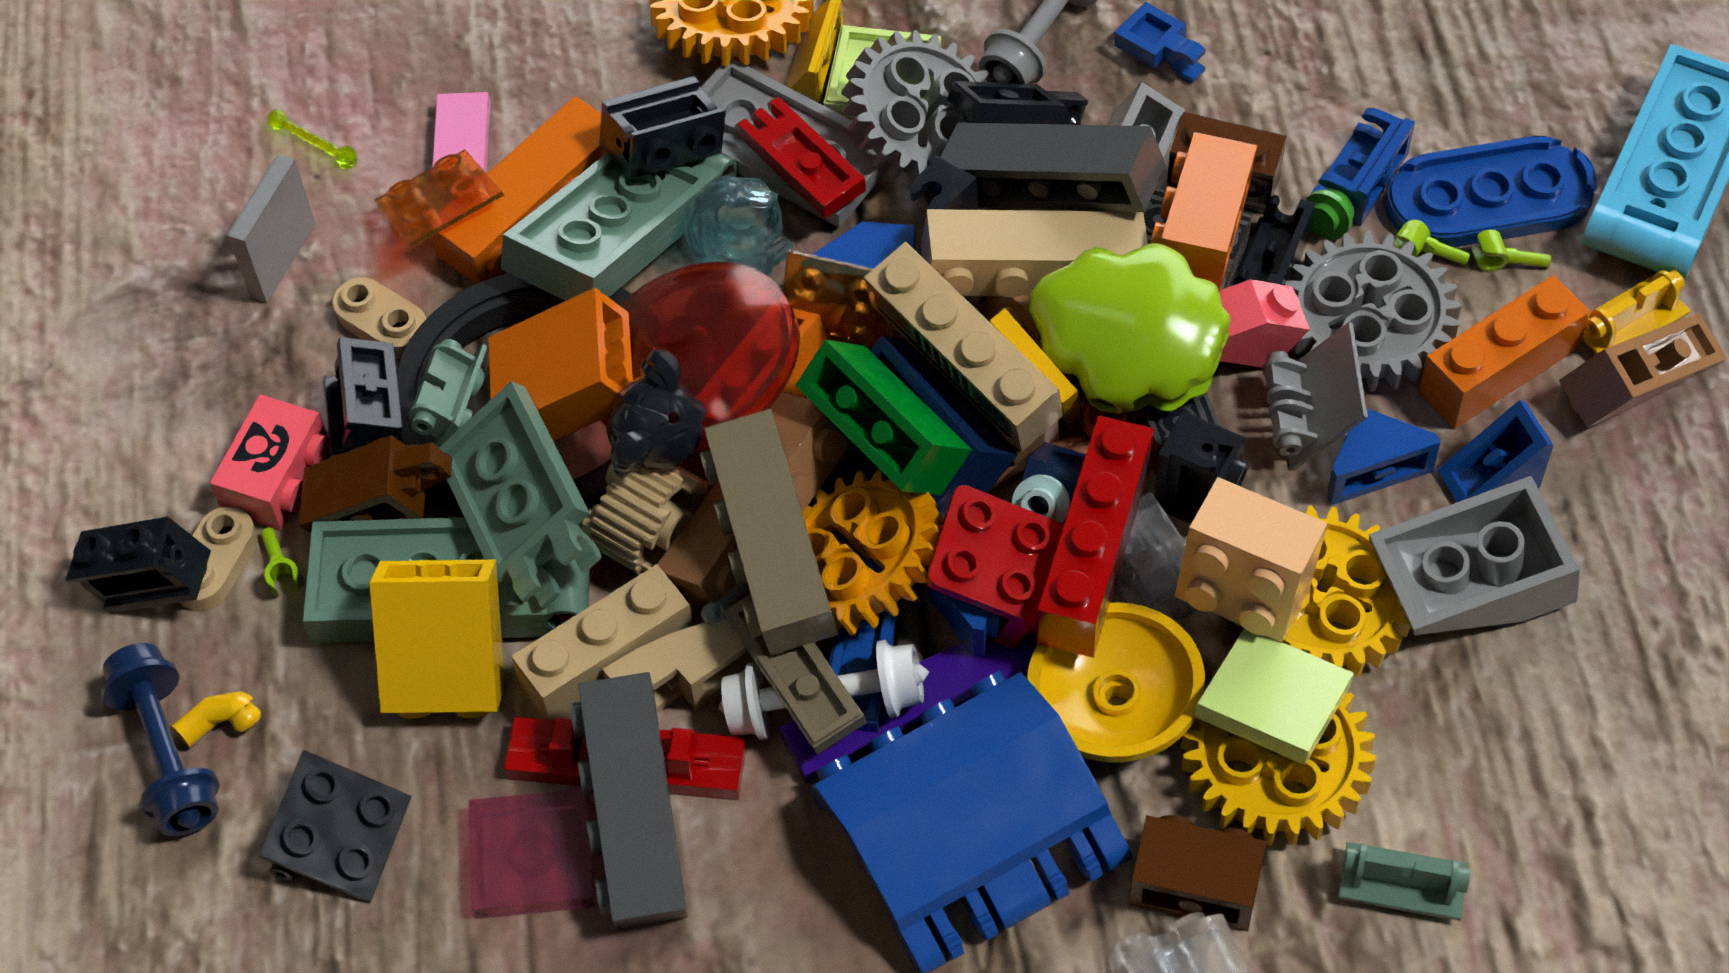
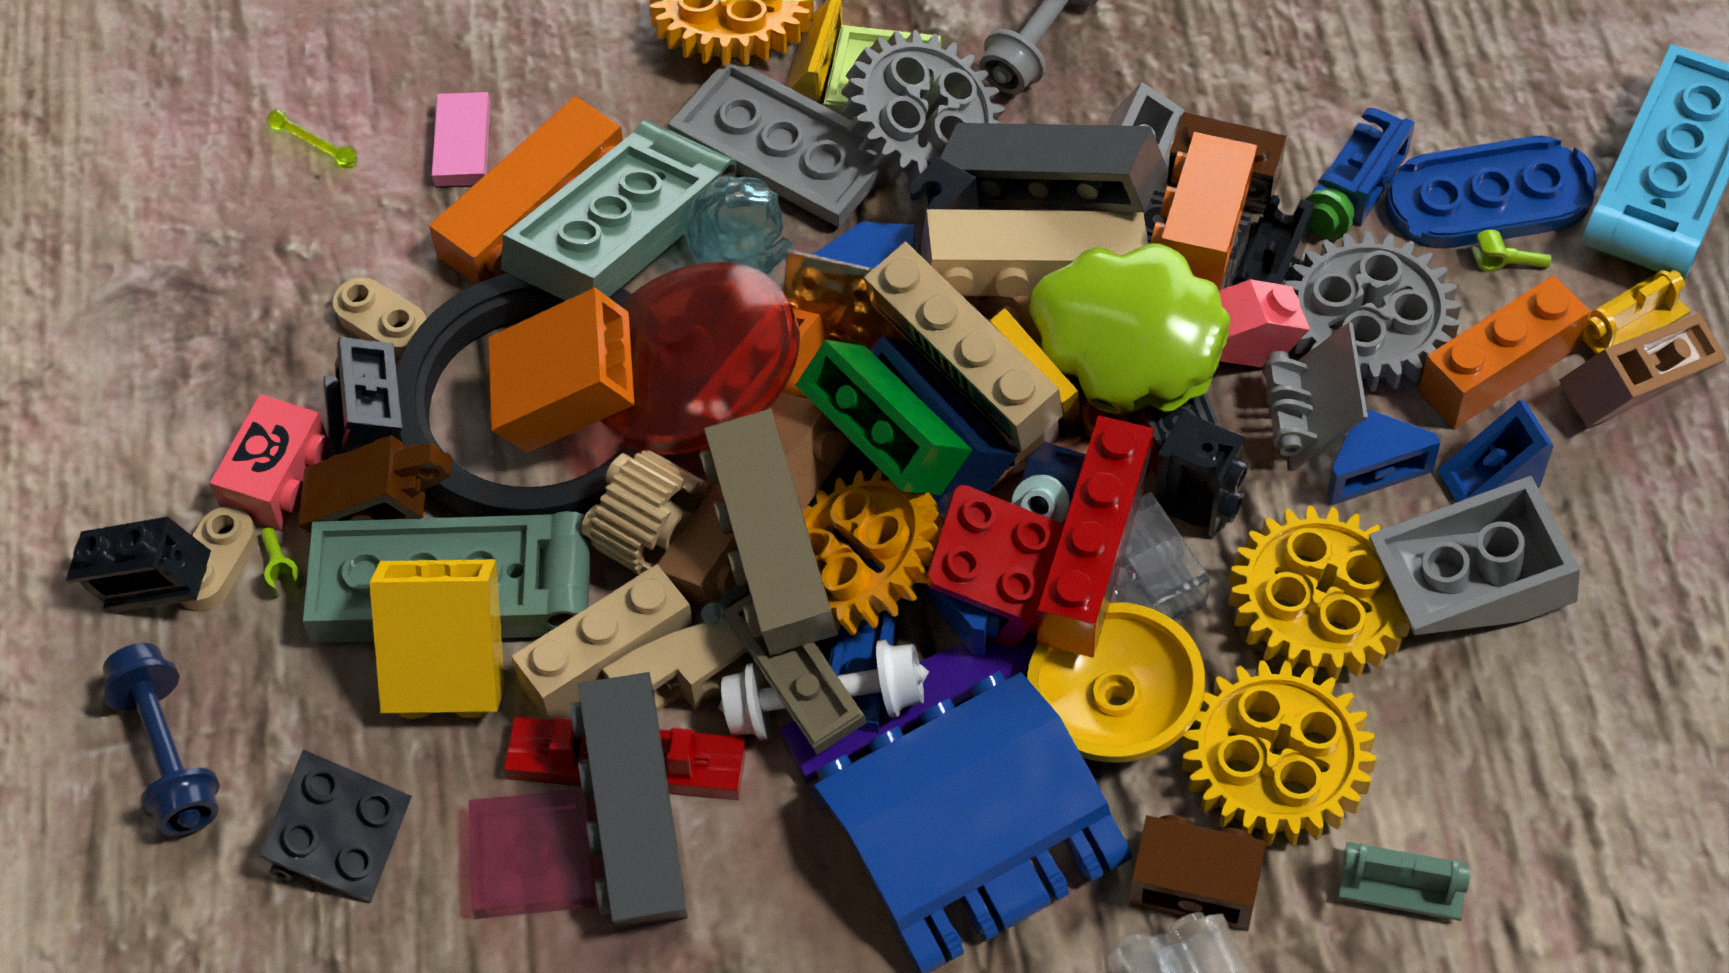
(213, 711): yellow arm -> none
(271, 228): light grey tile -> none
(437, 197): clear orange hinge -> none
(460, 378): sand green hinge -> none
(518, 494): sand green tile -> none
(640, 421): black hair -> none
(661, 127): black hinge -> none
(802, 157): red hinge -> none
(1016, 103): black hinge -> none
(1157, 37): blue plate -> none
(1249, 559): light nougat brick -> none
(1274, 695): yellowish green tile -> none
(1420, 234): lime hand -> none

